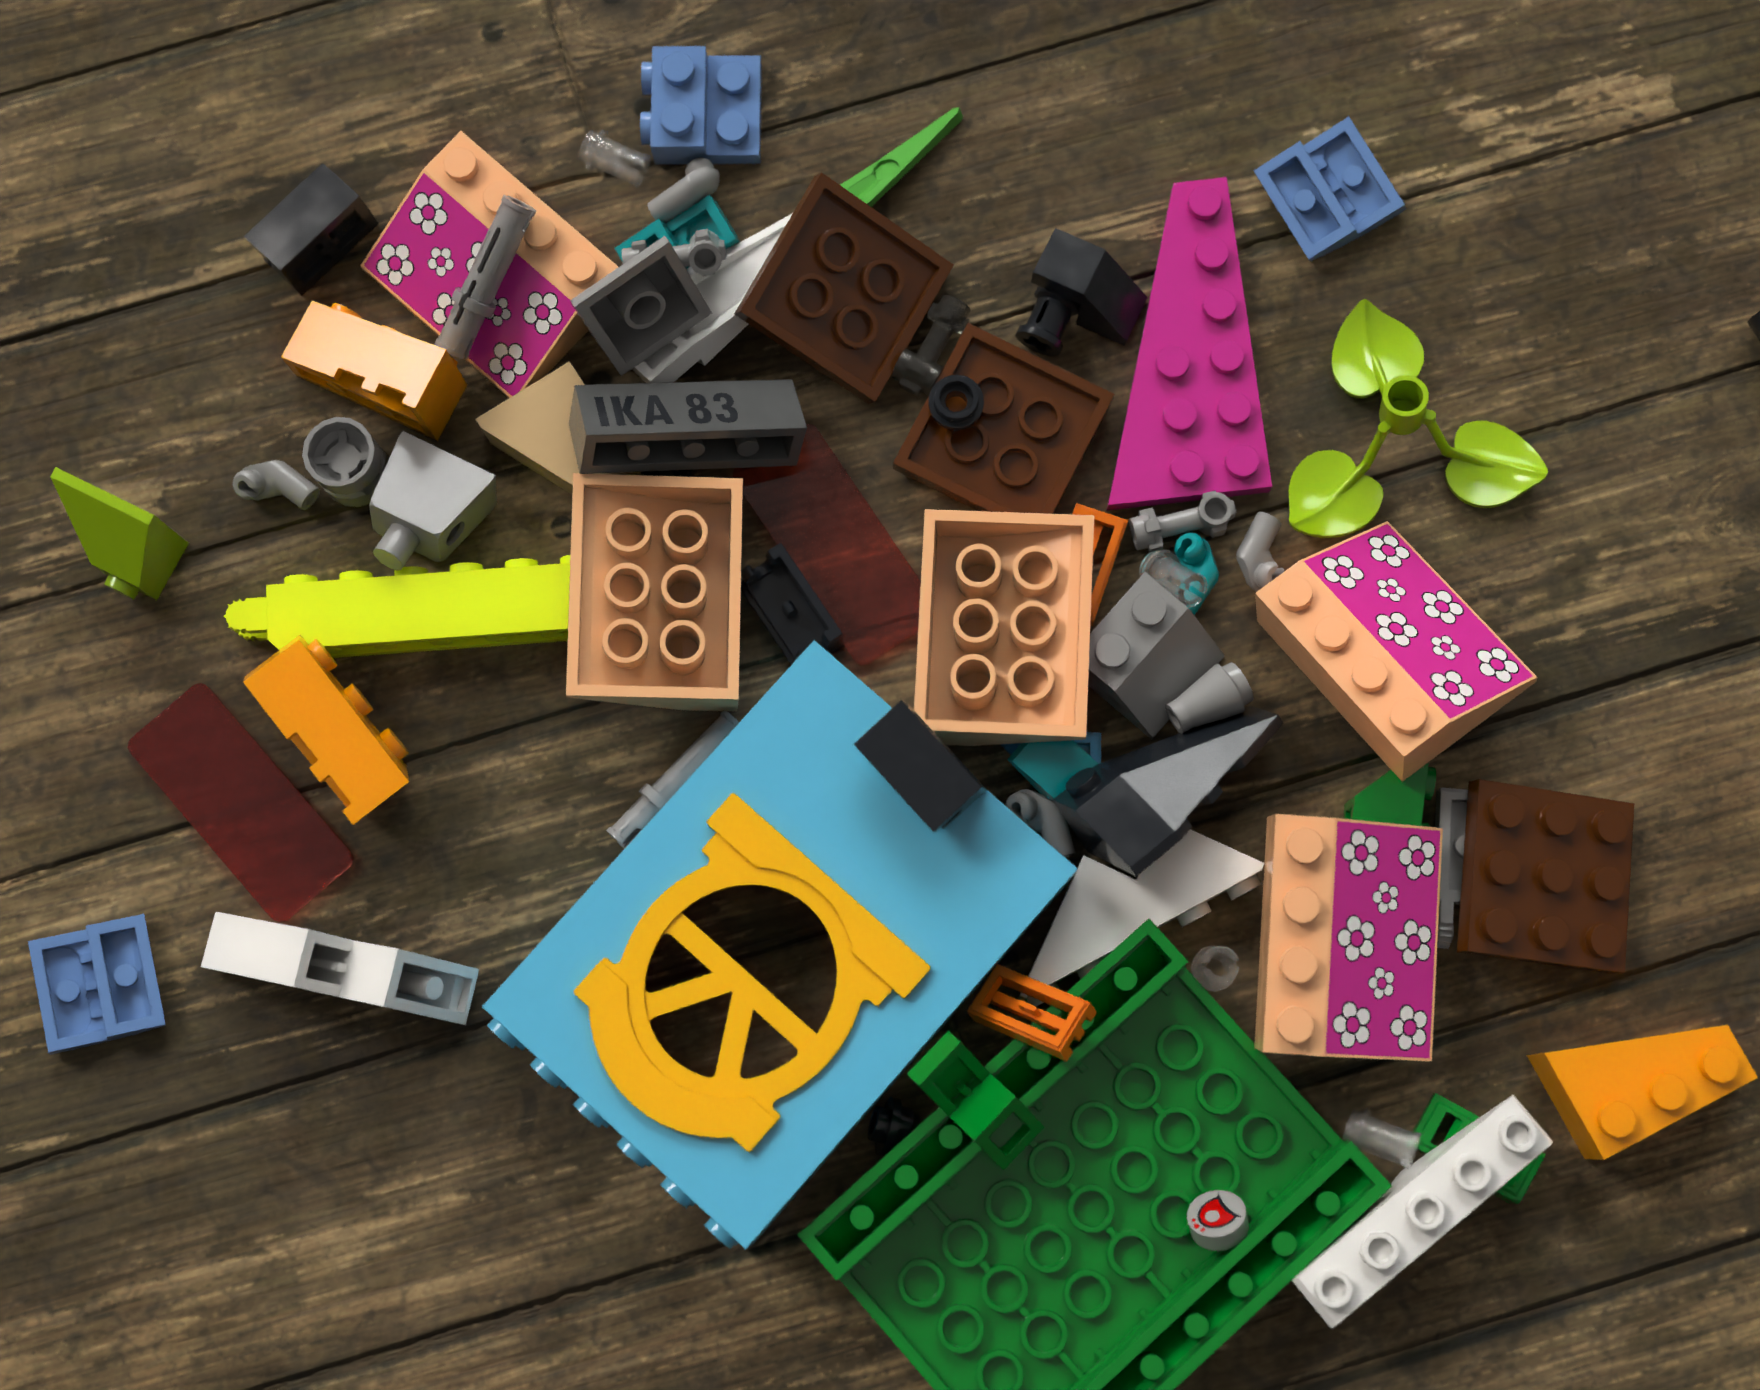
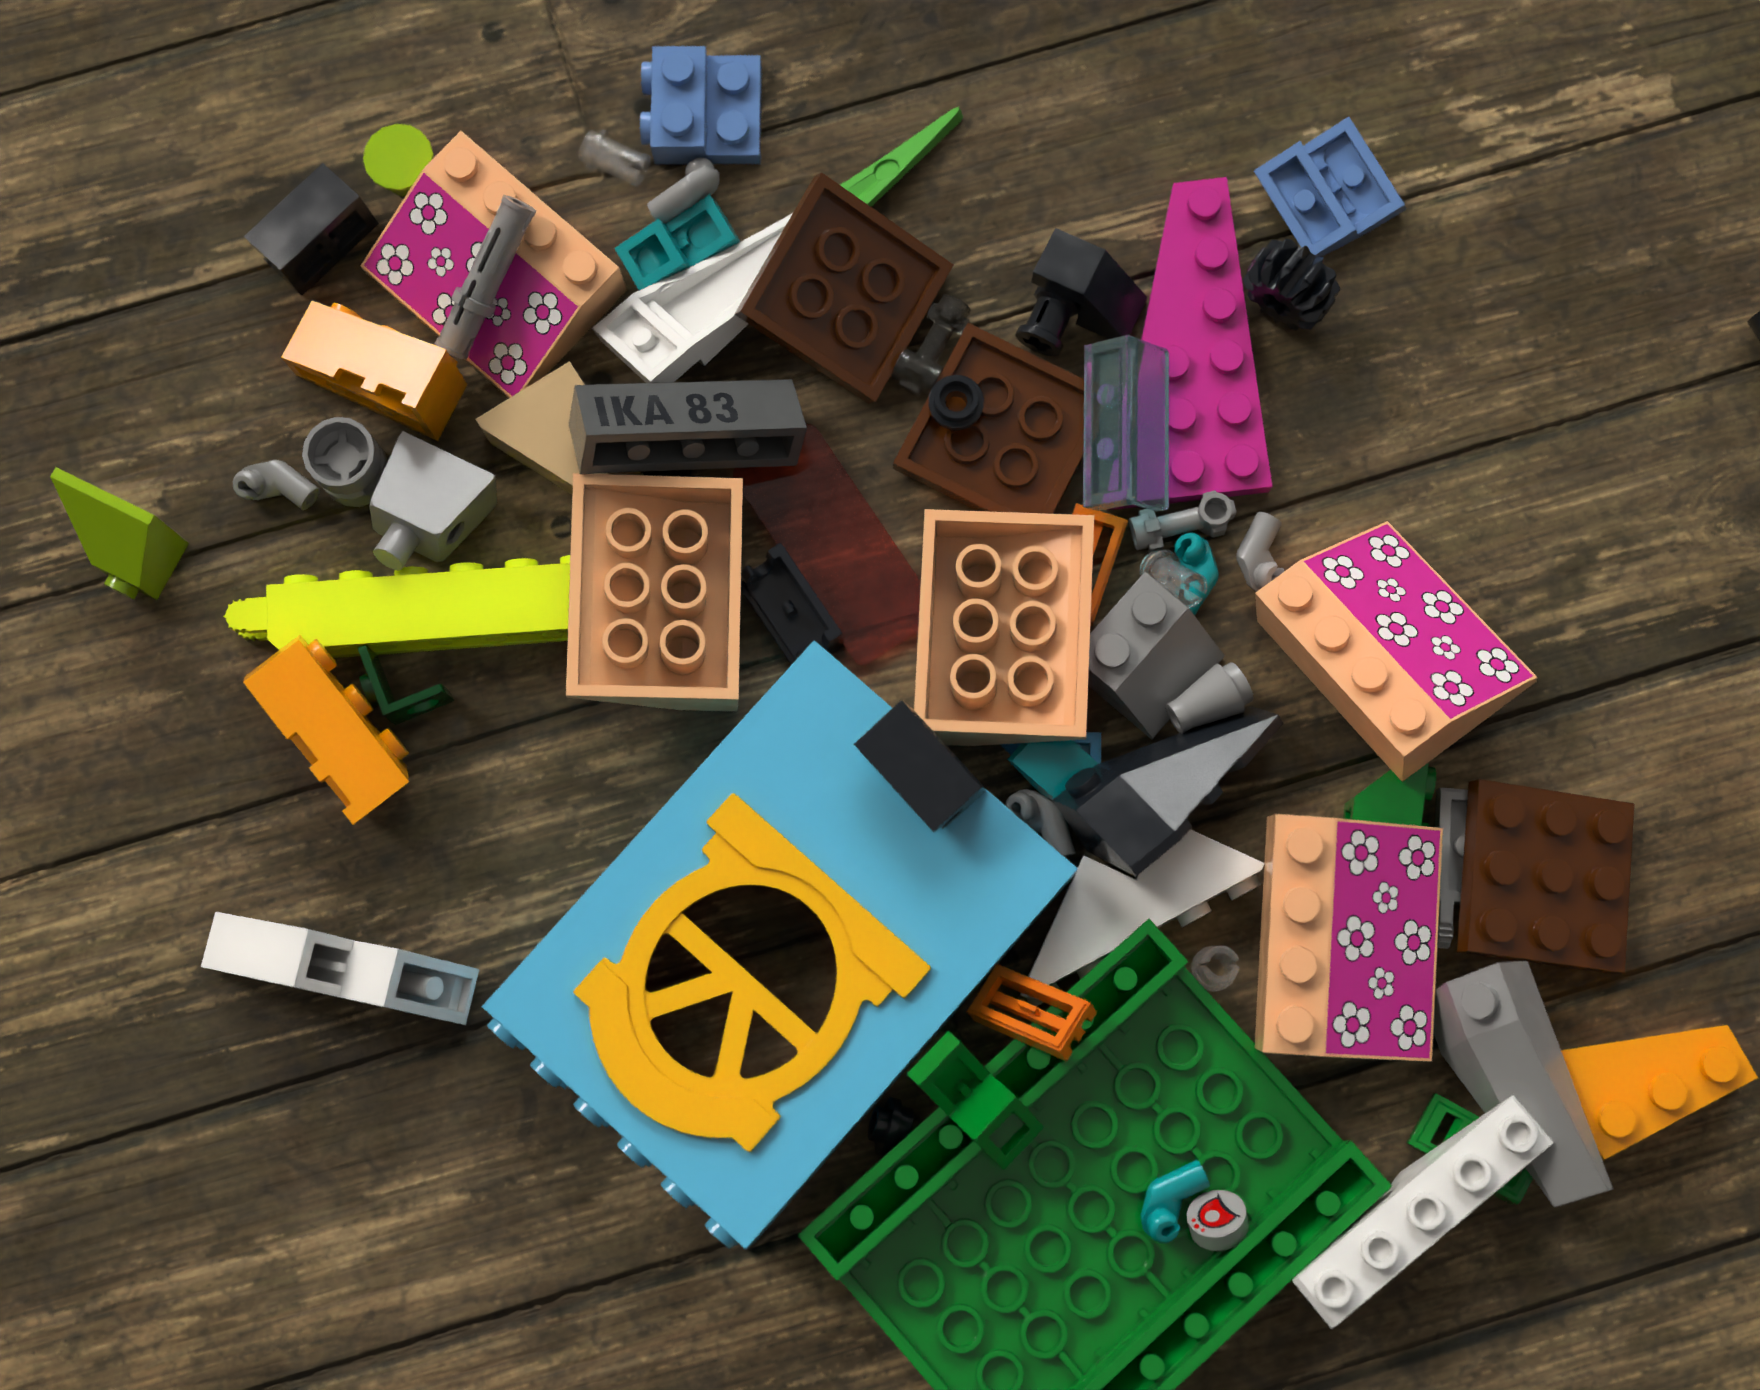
(96, 984): medium blue slope -> none
(240, 802): clear red piece -> none
(379, 692): none -> dark green bracket
(397, 157): none -> lime piece
(641, 306): light grey slope -> none
(658, 794): light grey pin -> none
(702, 253): light grey bar -> none
(1126, 424): none -> clear light blue panel
(1165, 1197): none -> teal arm
(1291, 284): none -> black gear
(1382, 354): lime plant -> none
(1382, 1138): clear pin -> none
(1503, 1046): none -> light grey wedge

